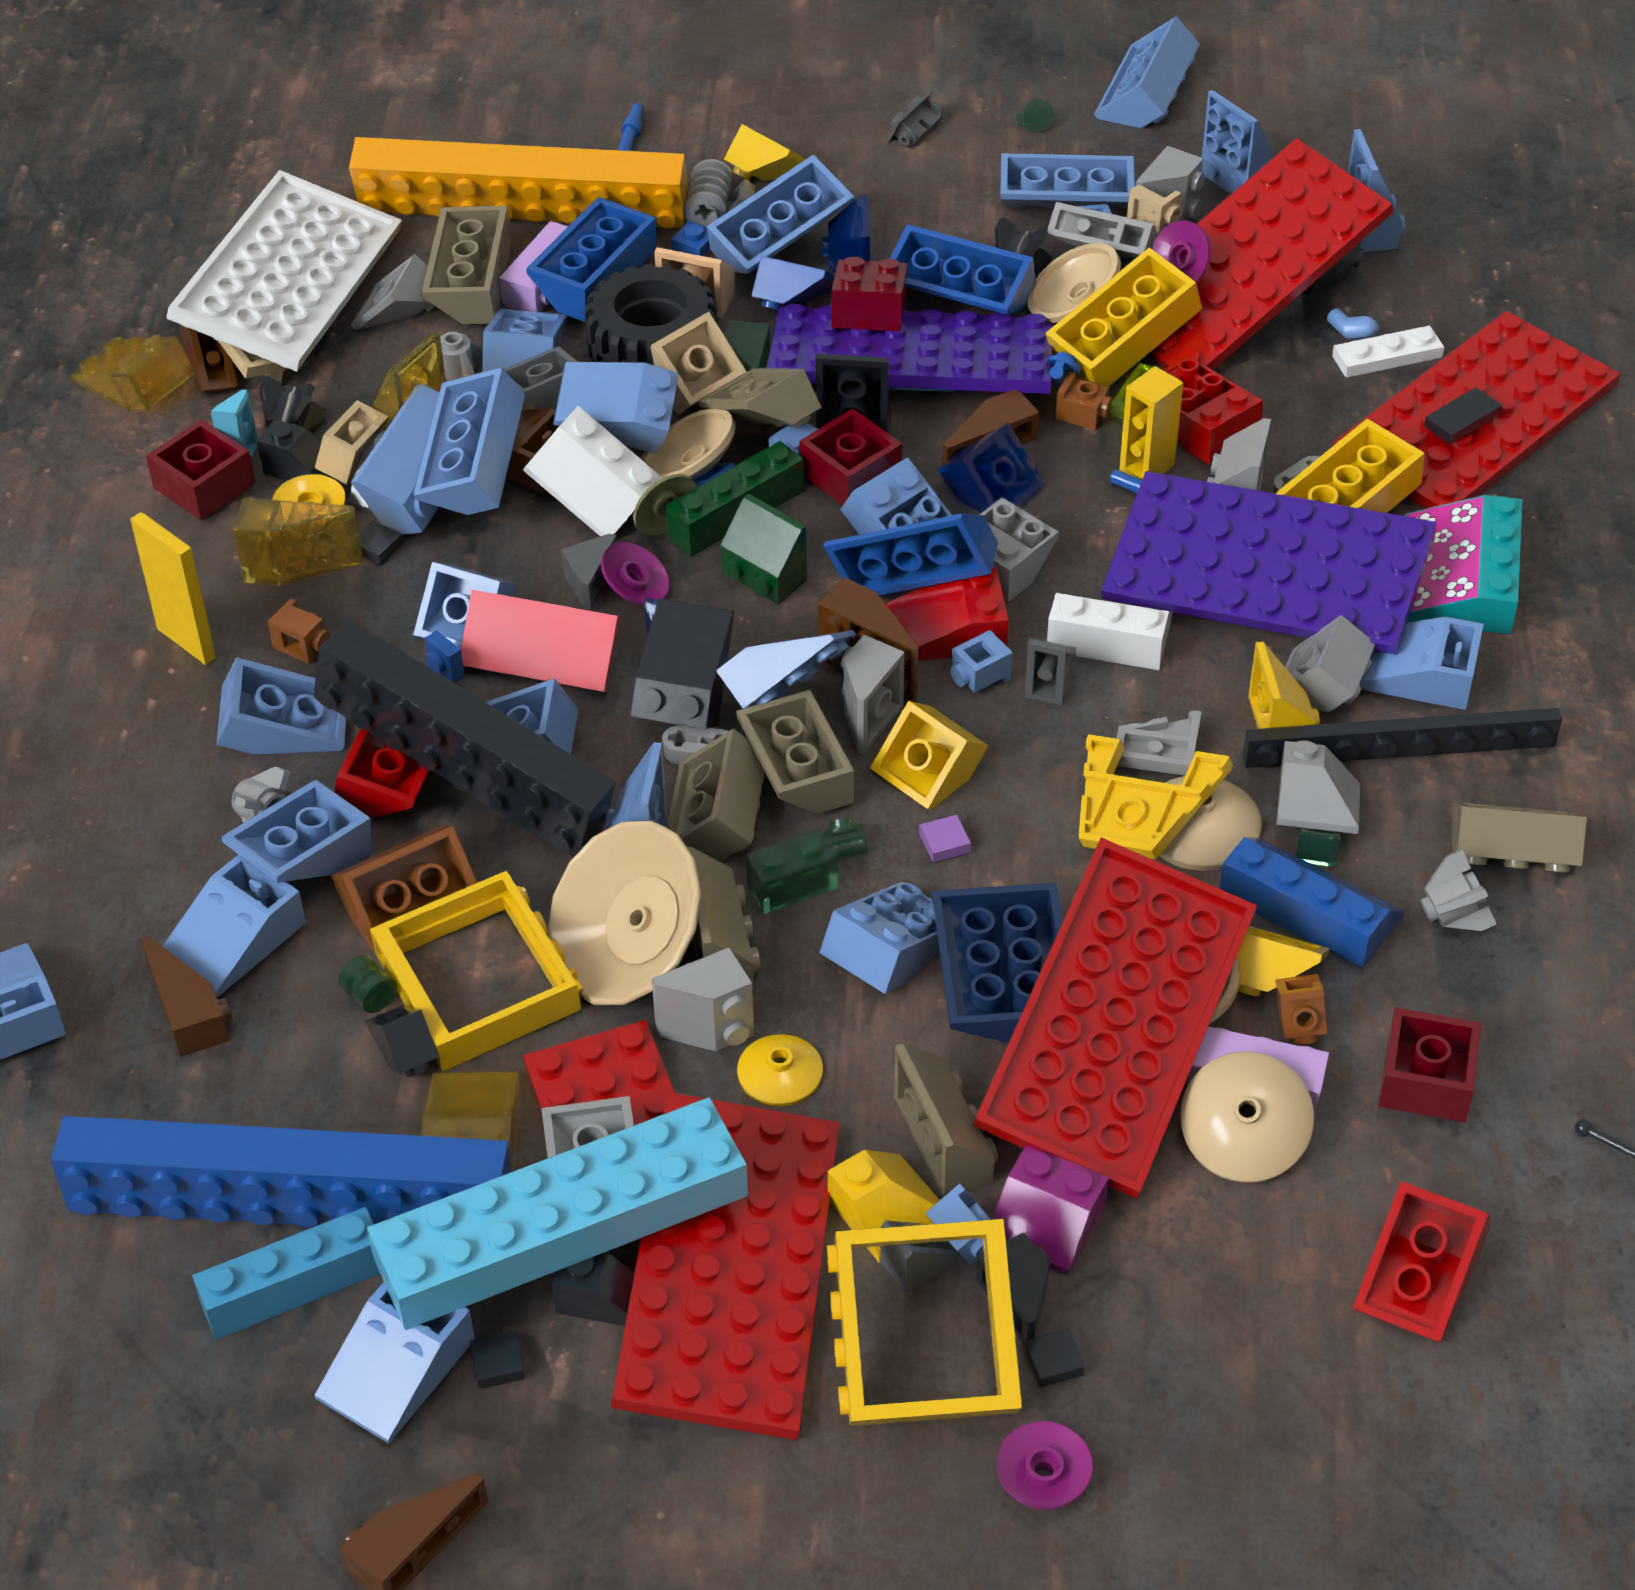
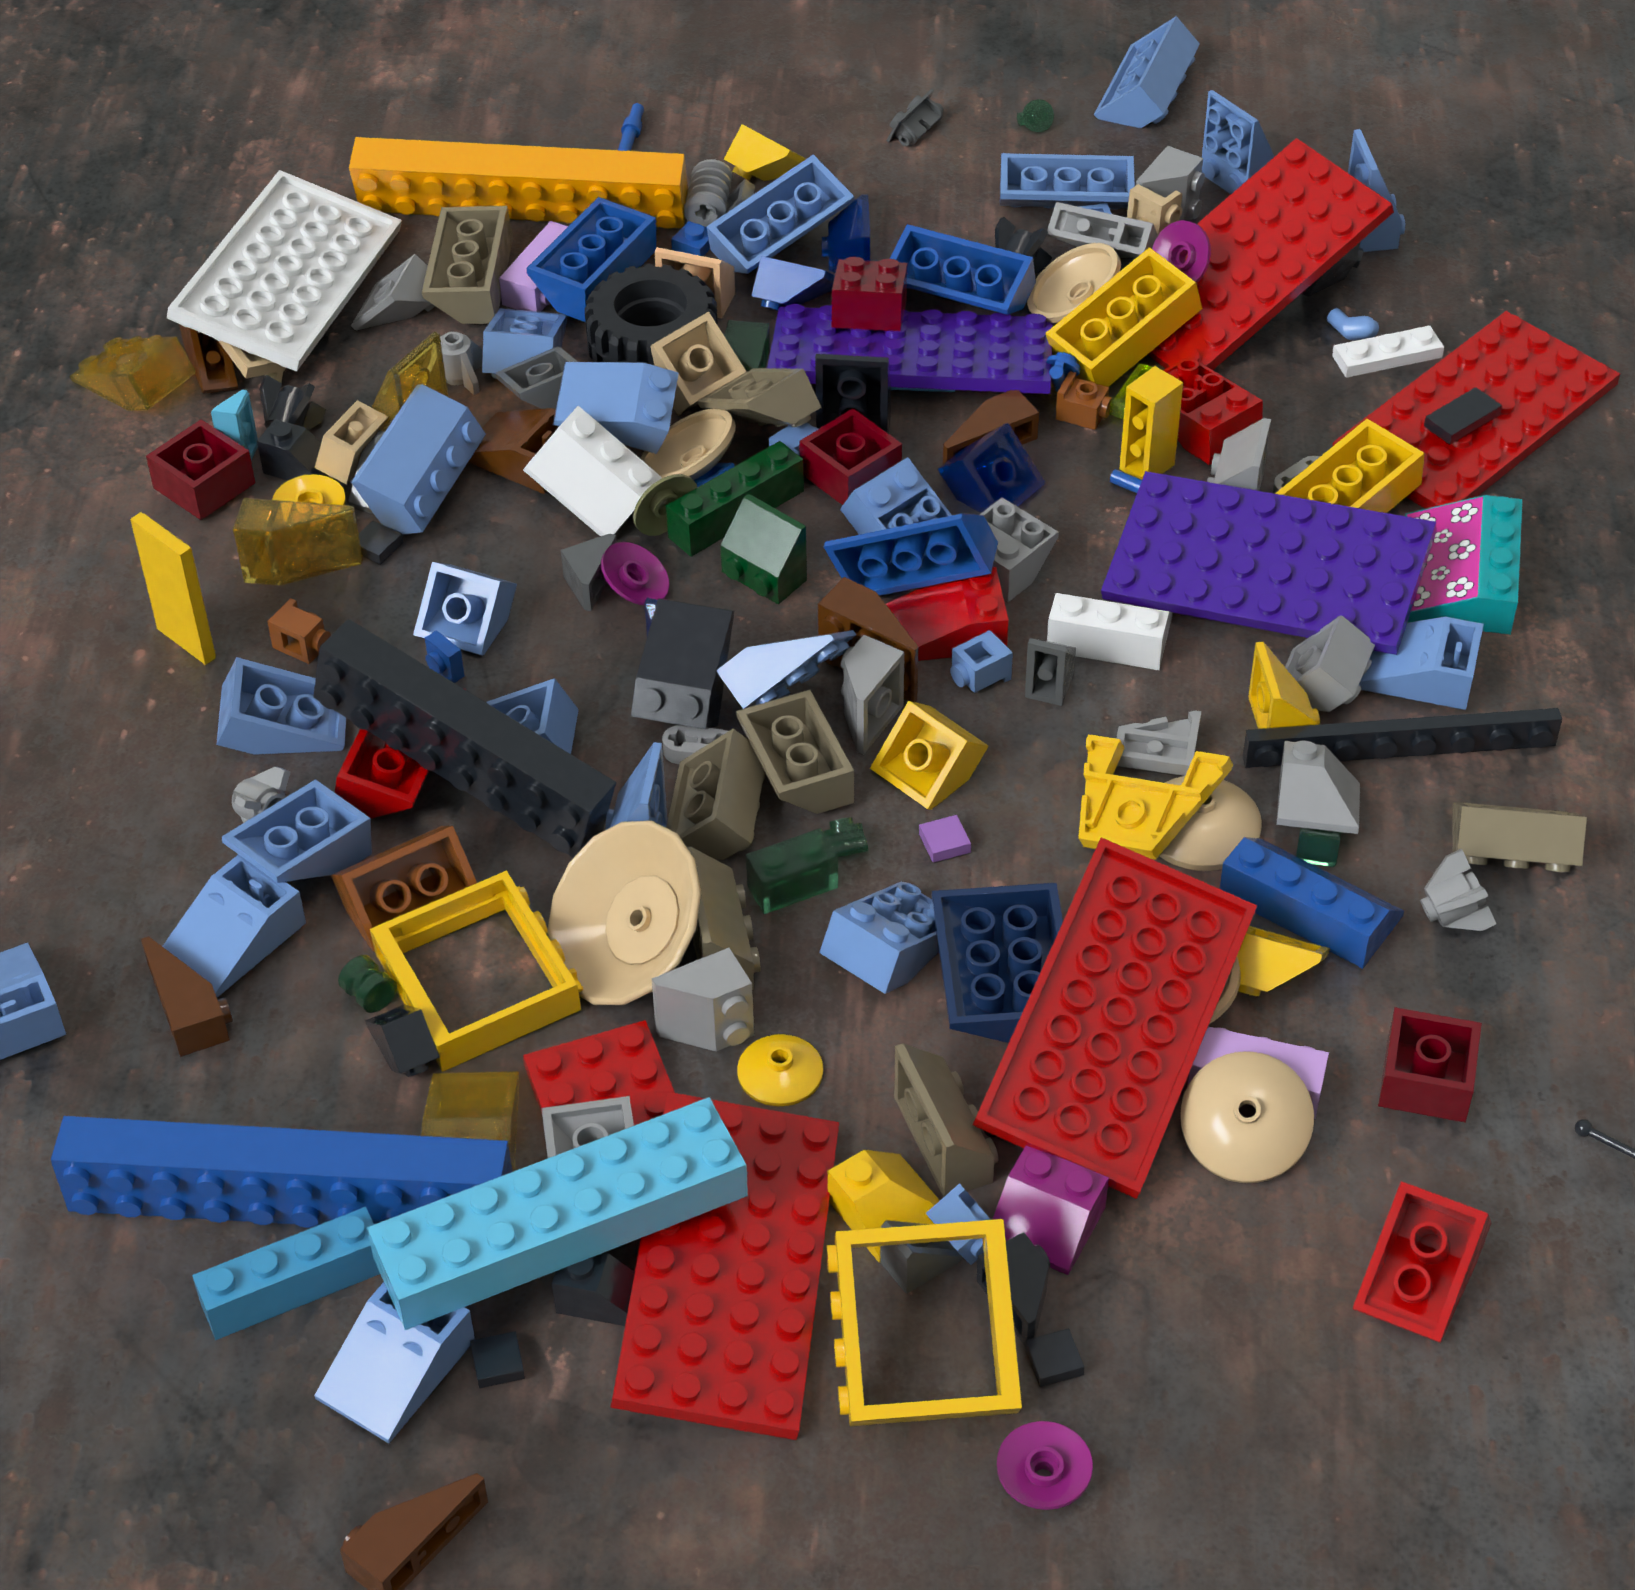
(470, 442): medium blue slope -> none
(539, 640): coral tile -> none
(1298, 996): dark orange brick -> none

